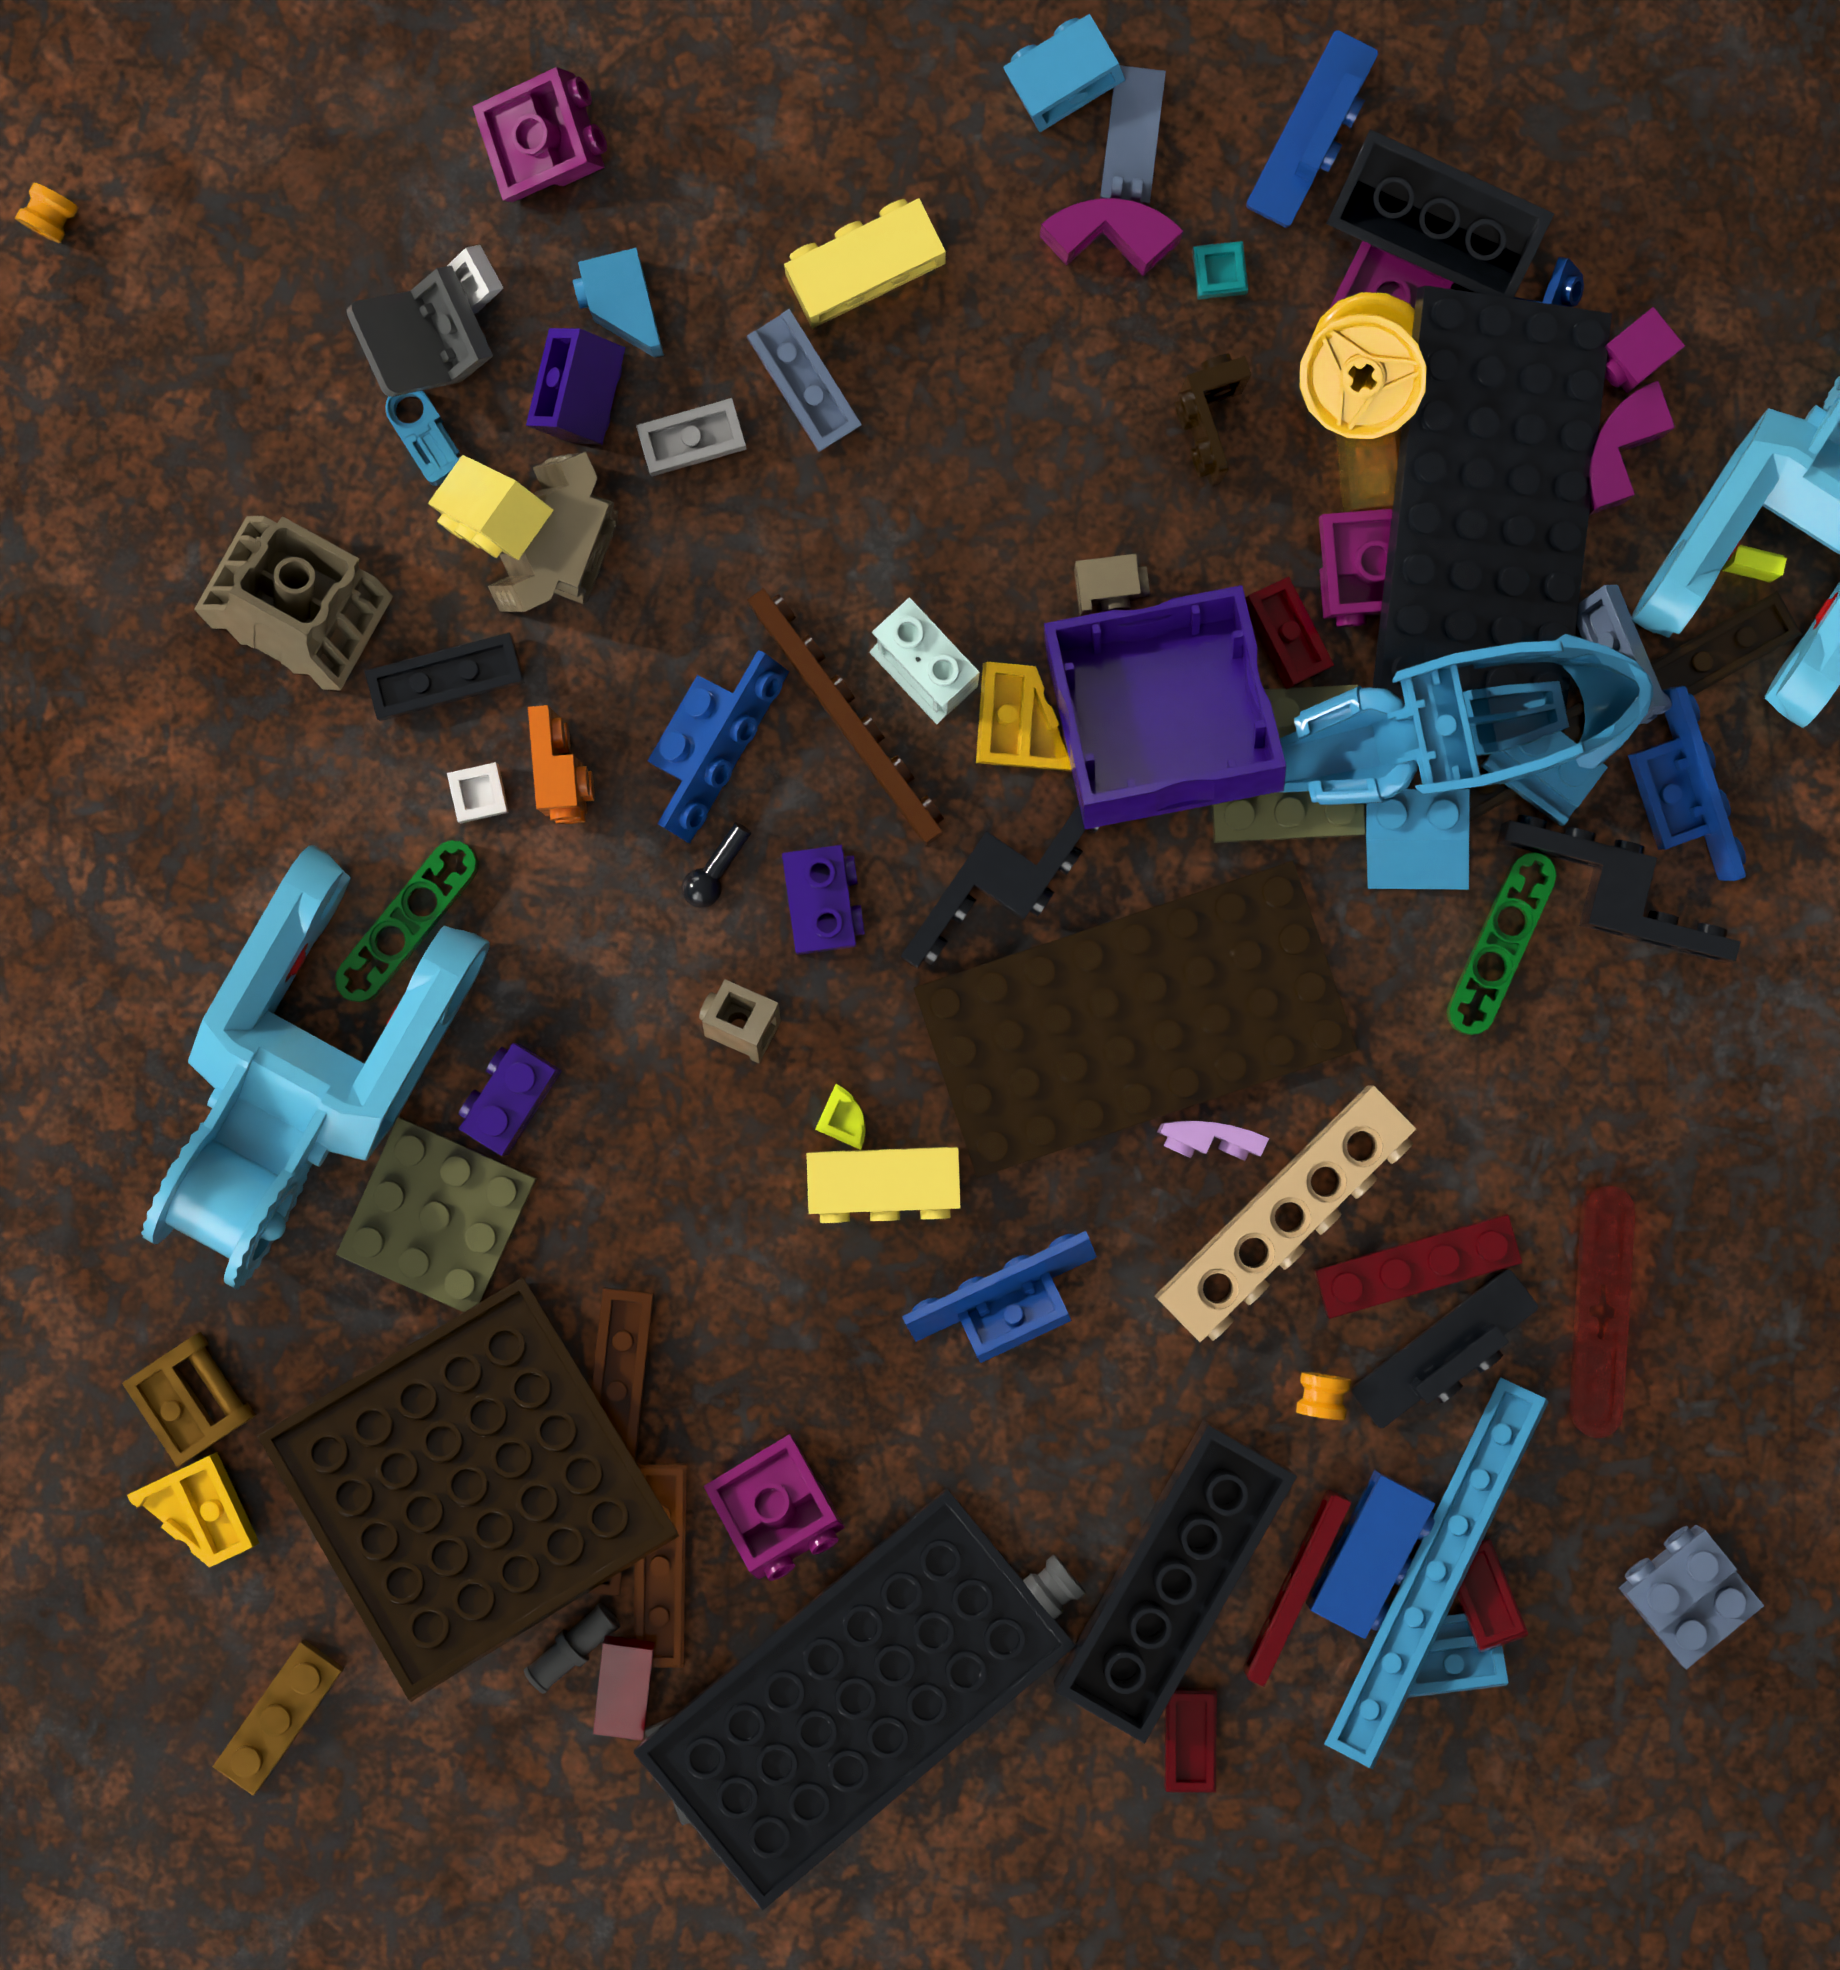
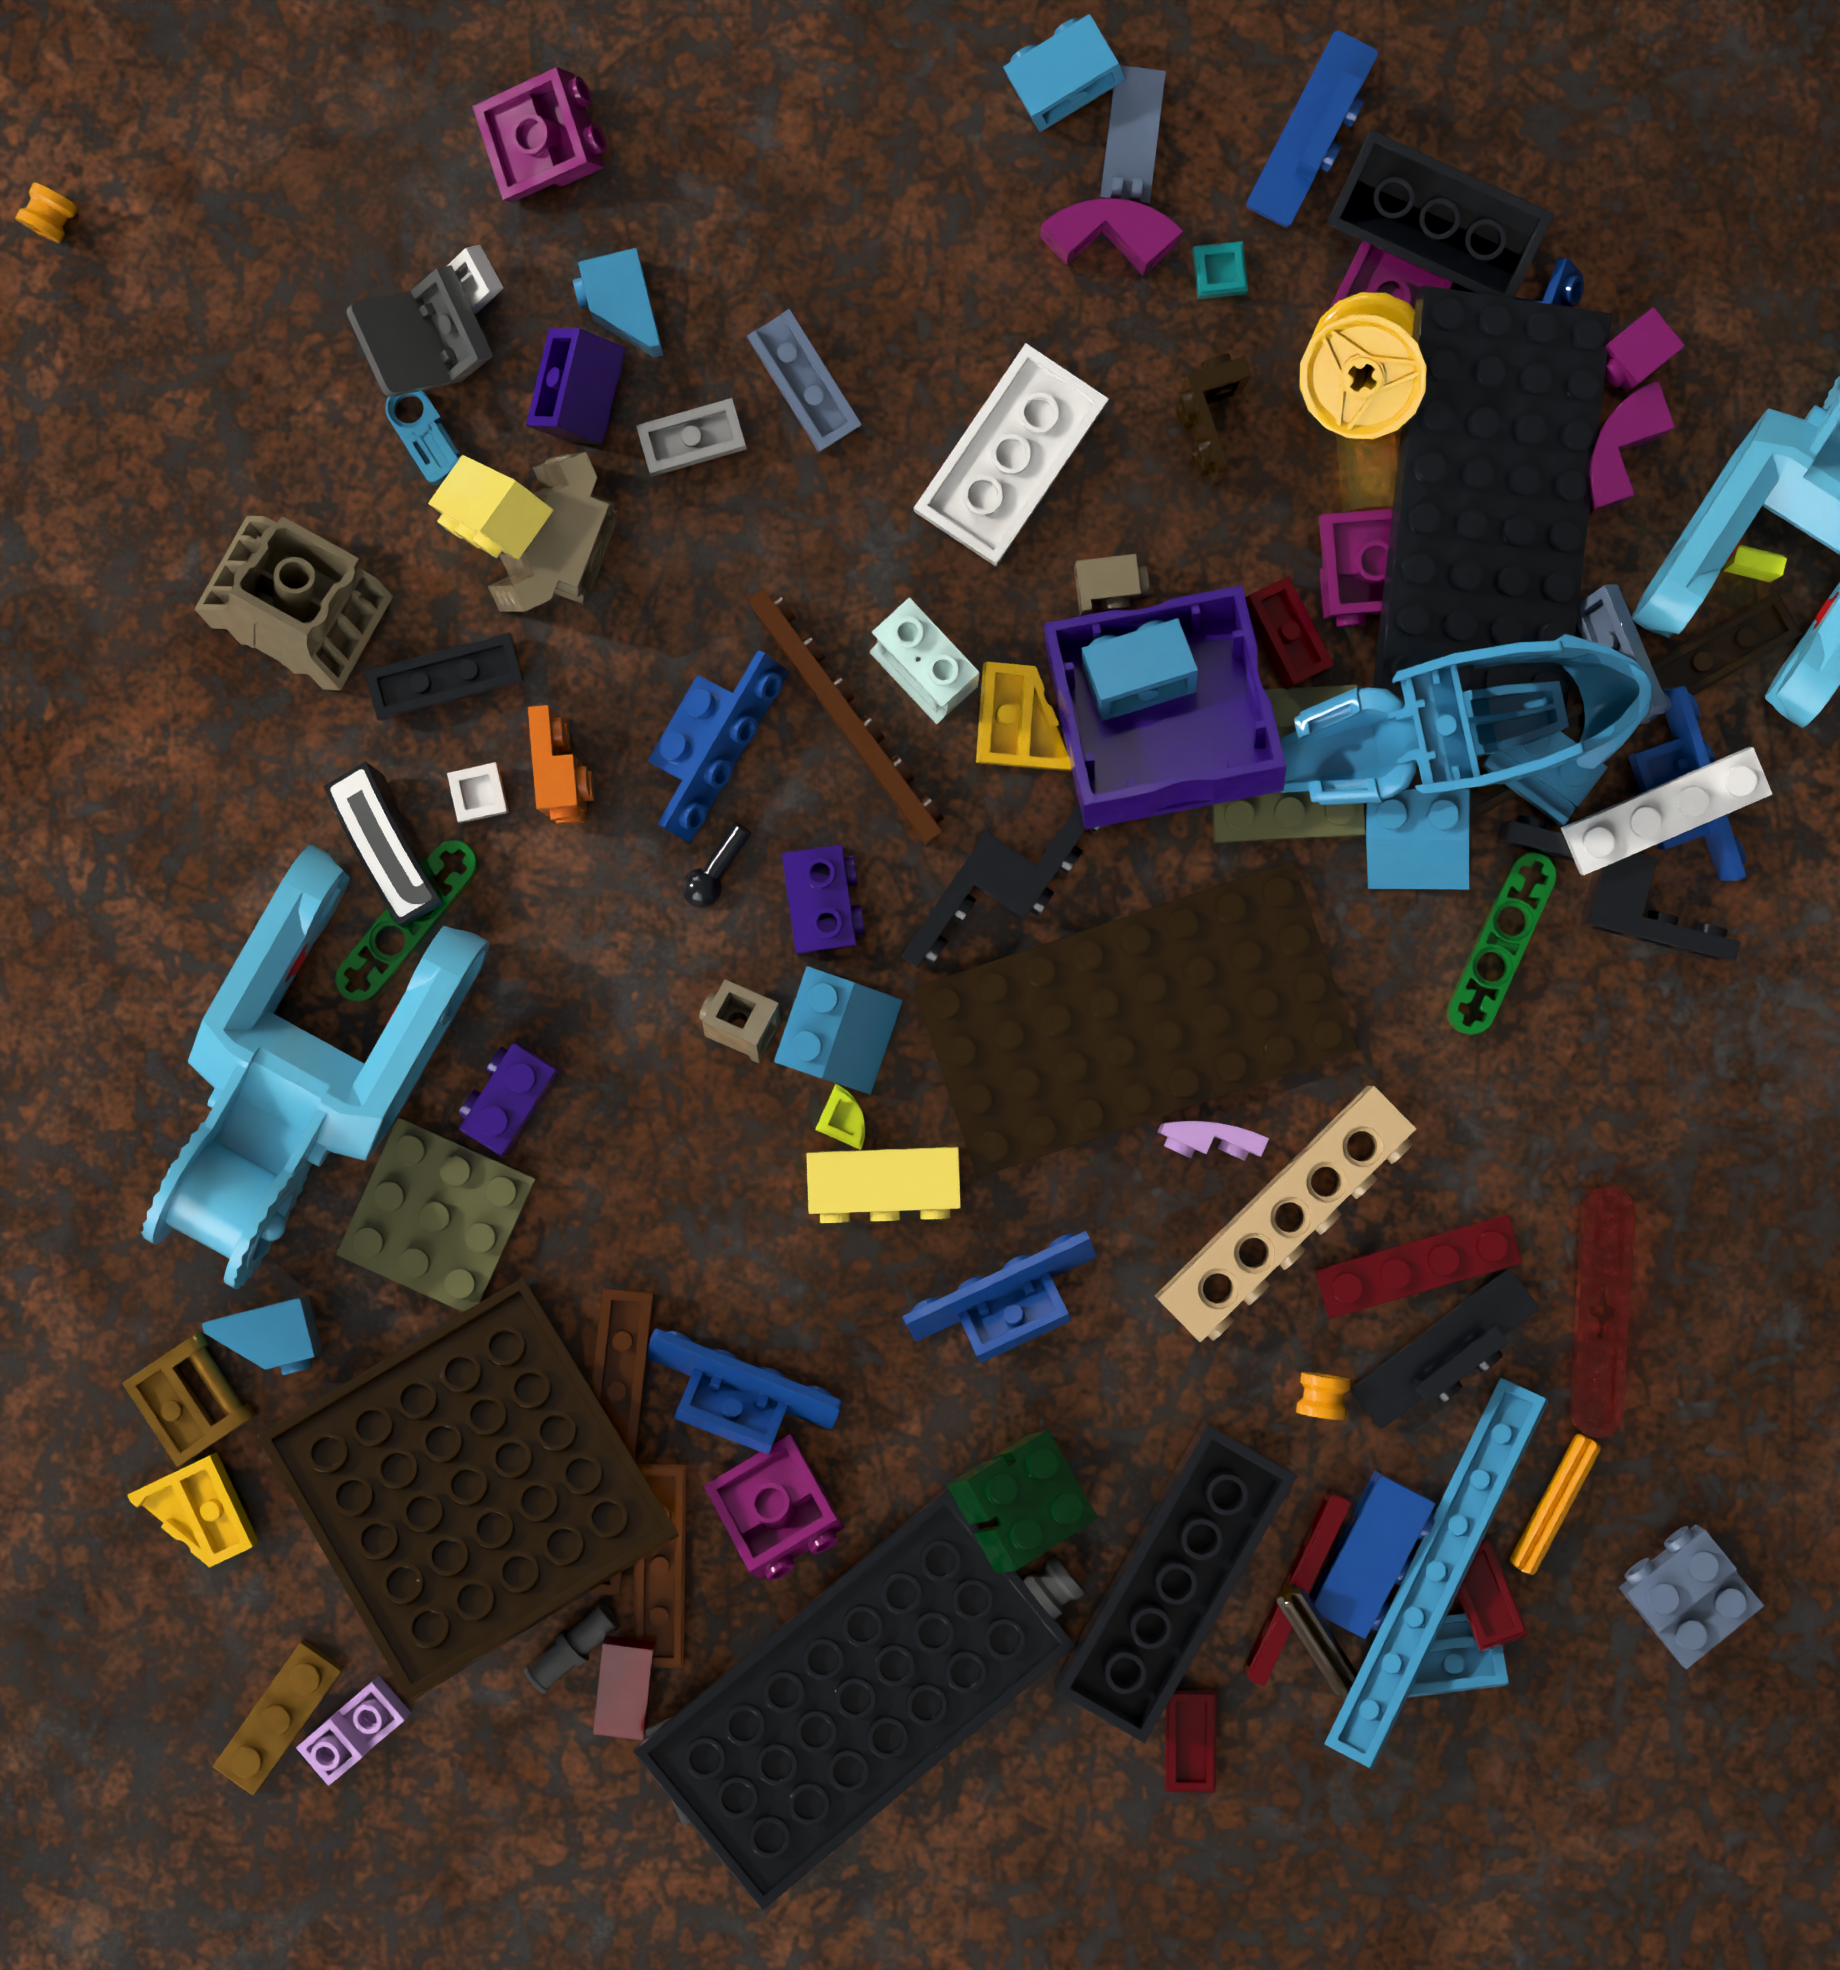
(271, 1335): none -> dark azure slope
(353, 1730): none -> lavender slope
(384, 843): none -> slope
(735, 1396): none -> blue bracket
(838, 1030): none -> dark azure slope
(864, 261): light yellow brick -> none
(1010, 454): none -> white plate
(1031, 1500): none -> dark green piece
(1139, 668): none -> dark azure brick
(1317, 1639): none -> dark brown axle
(1555, 1504): none -> light orange axle
(1666, 811): none -> white plate

